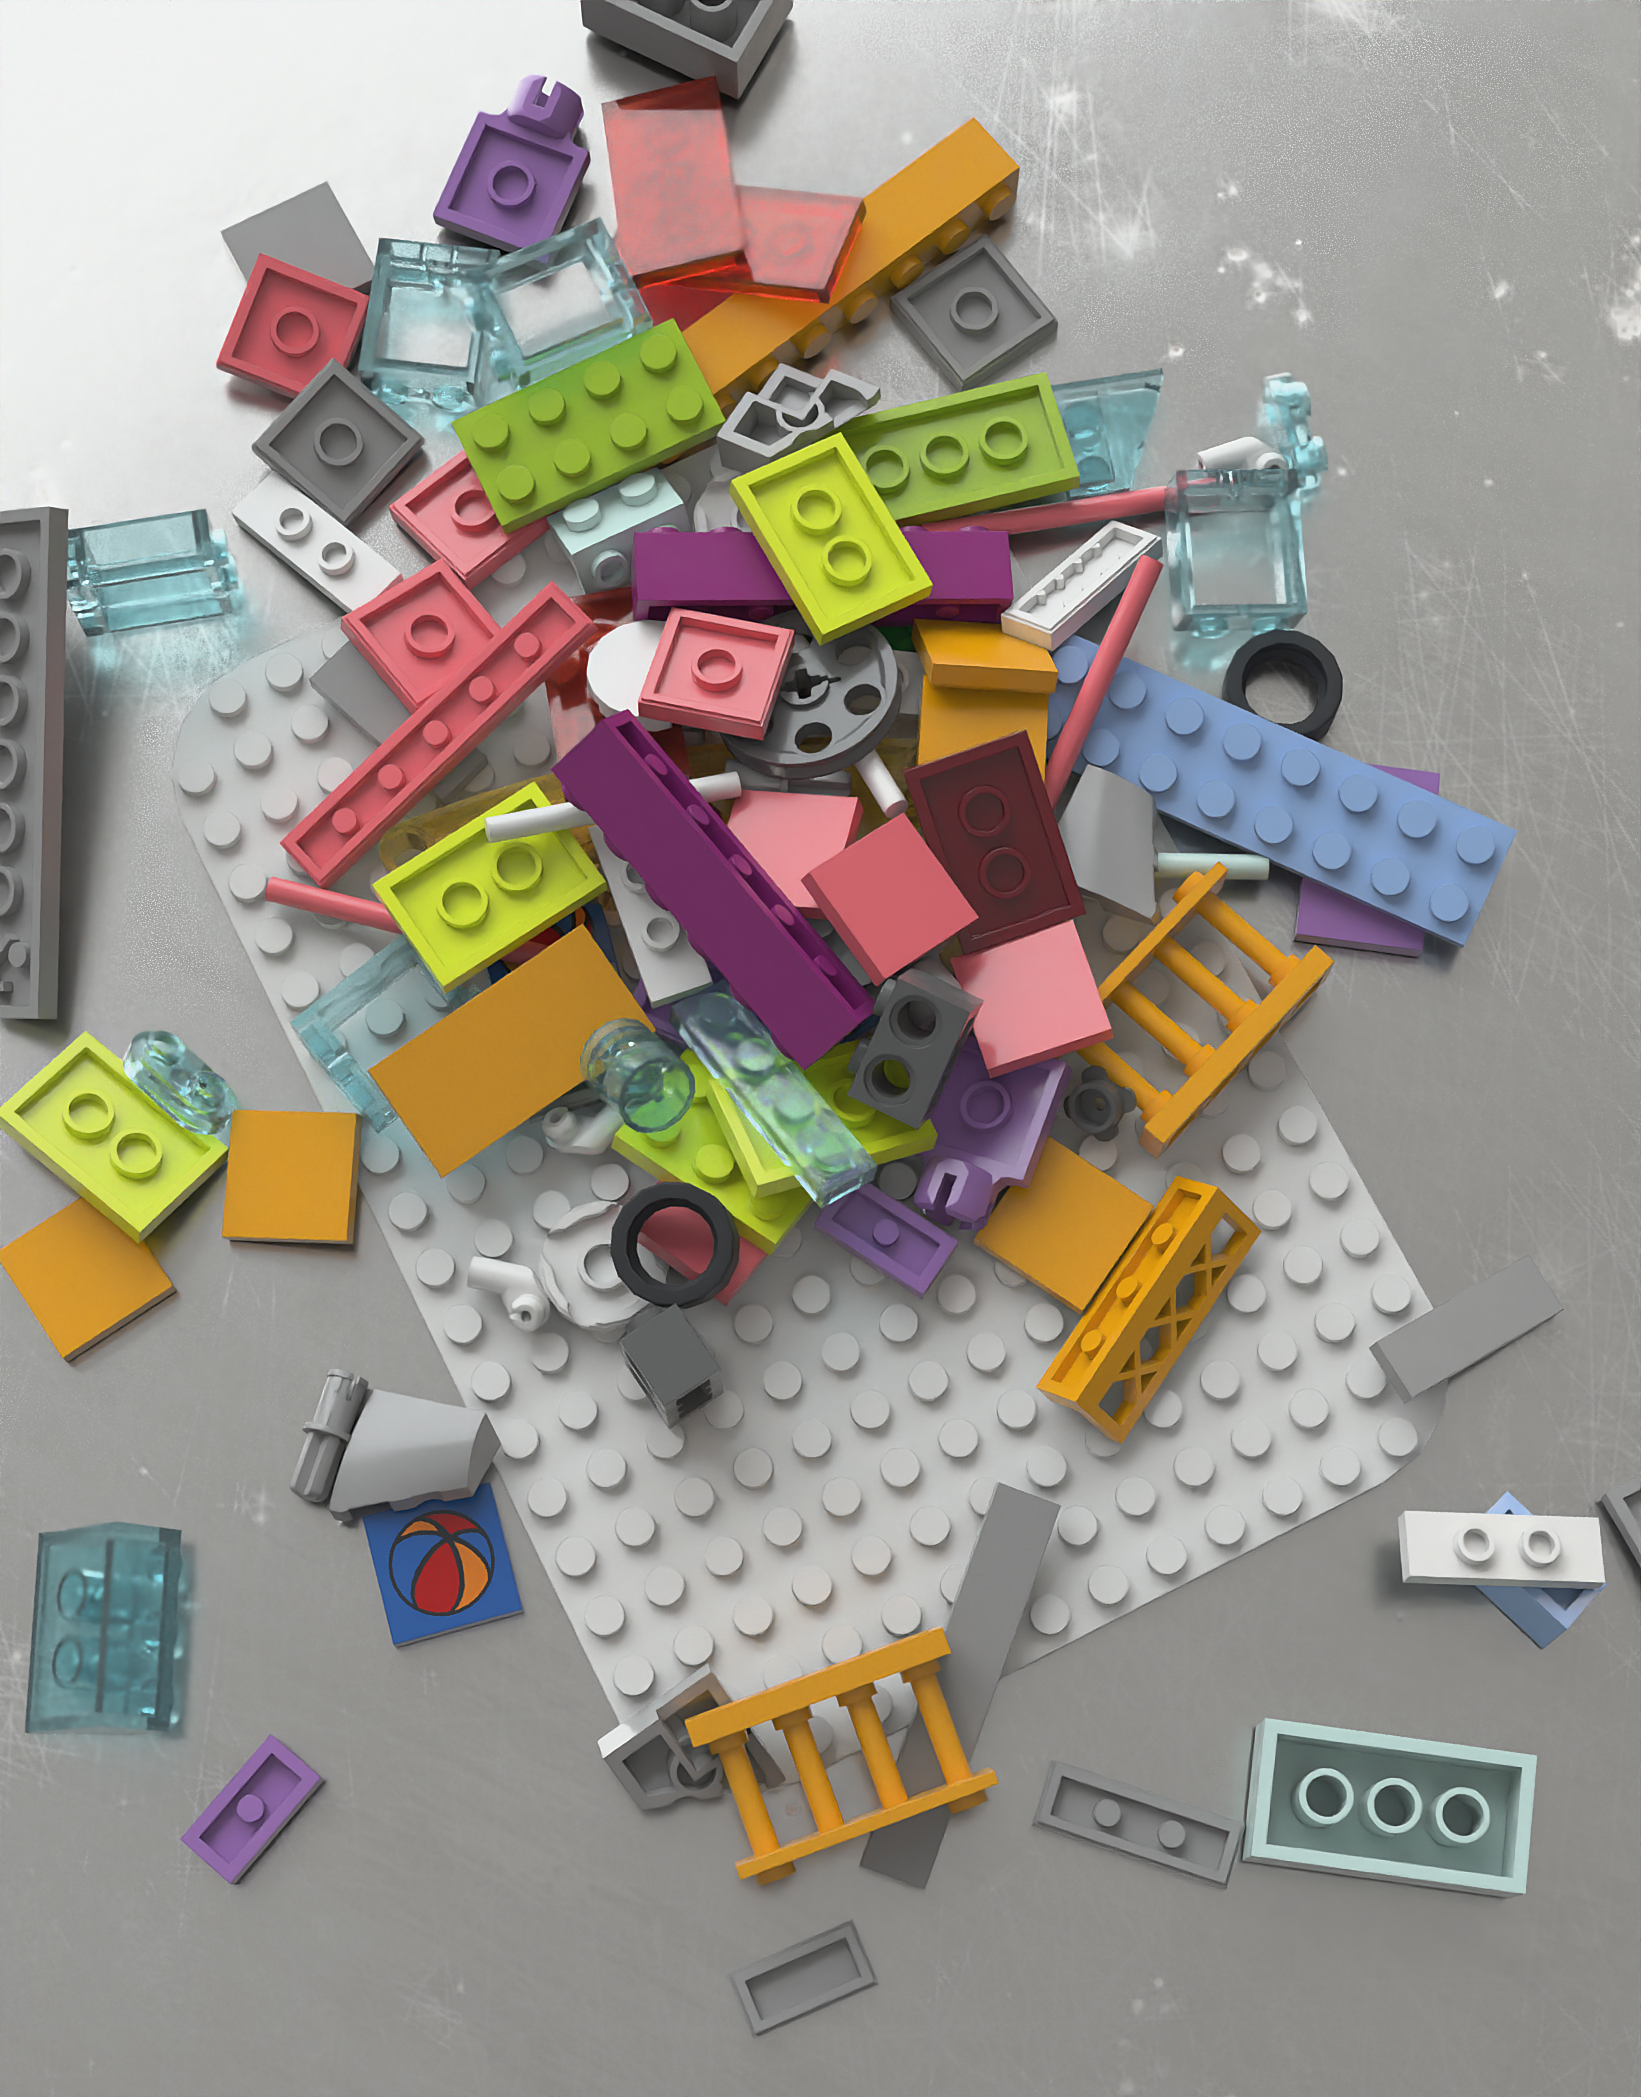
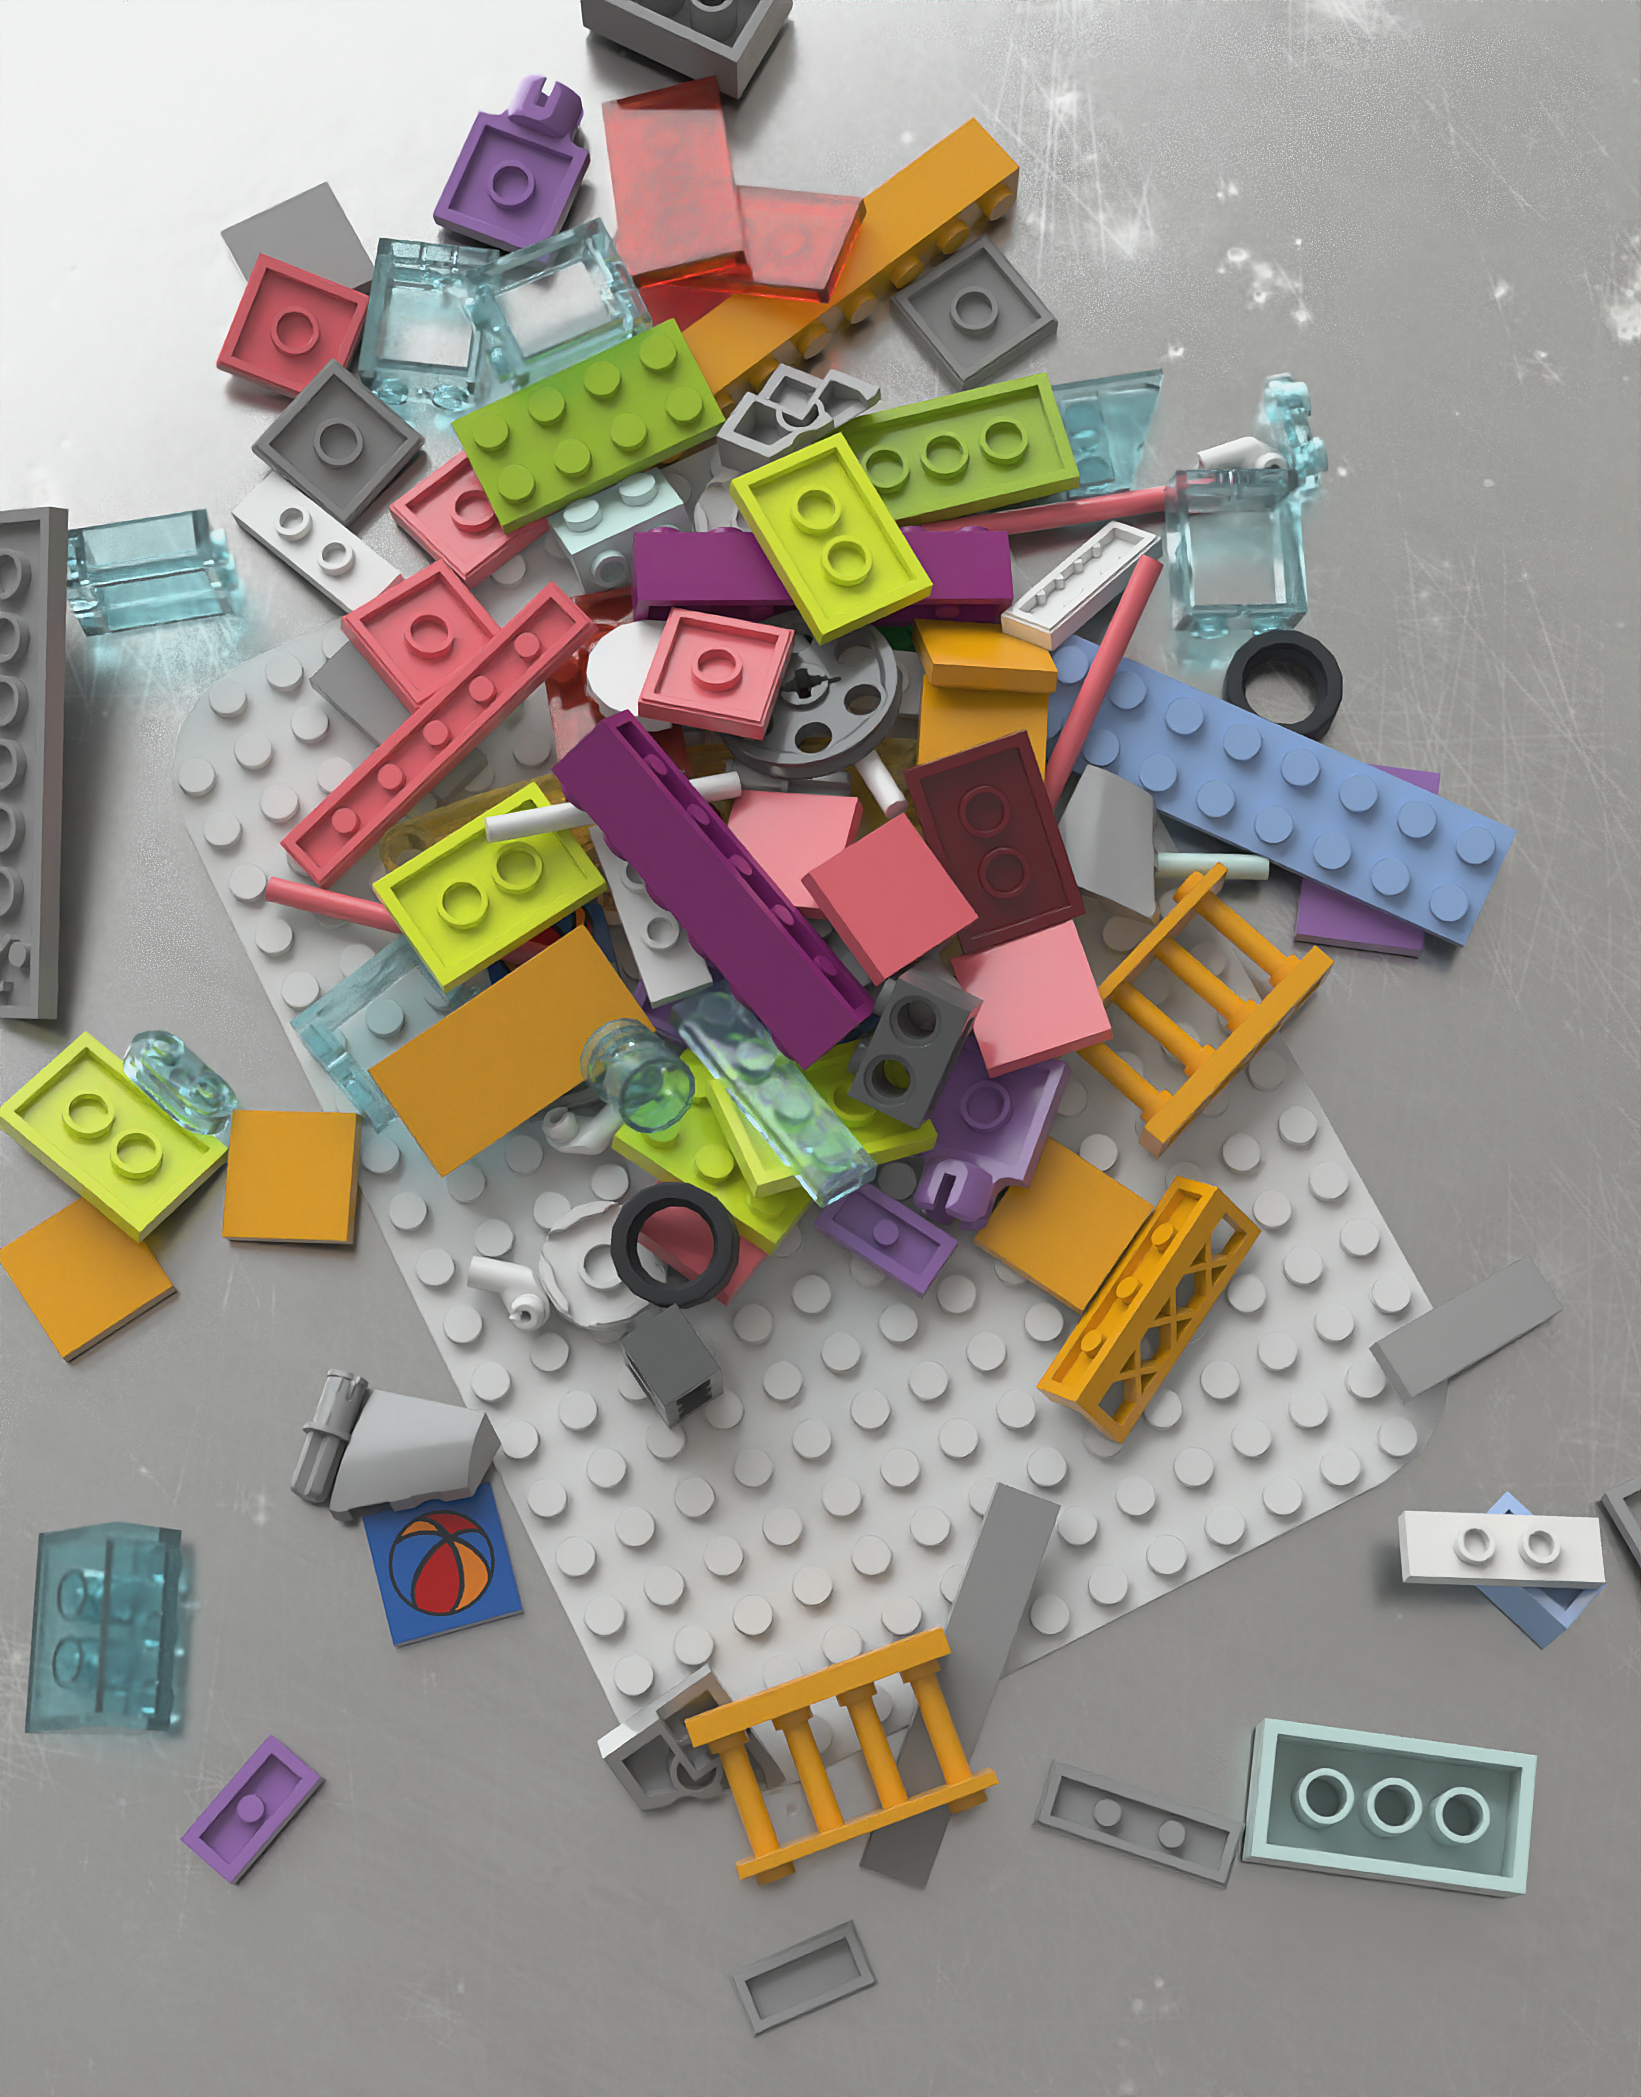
(1085, 1114): dark grey plate -> none

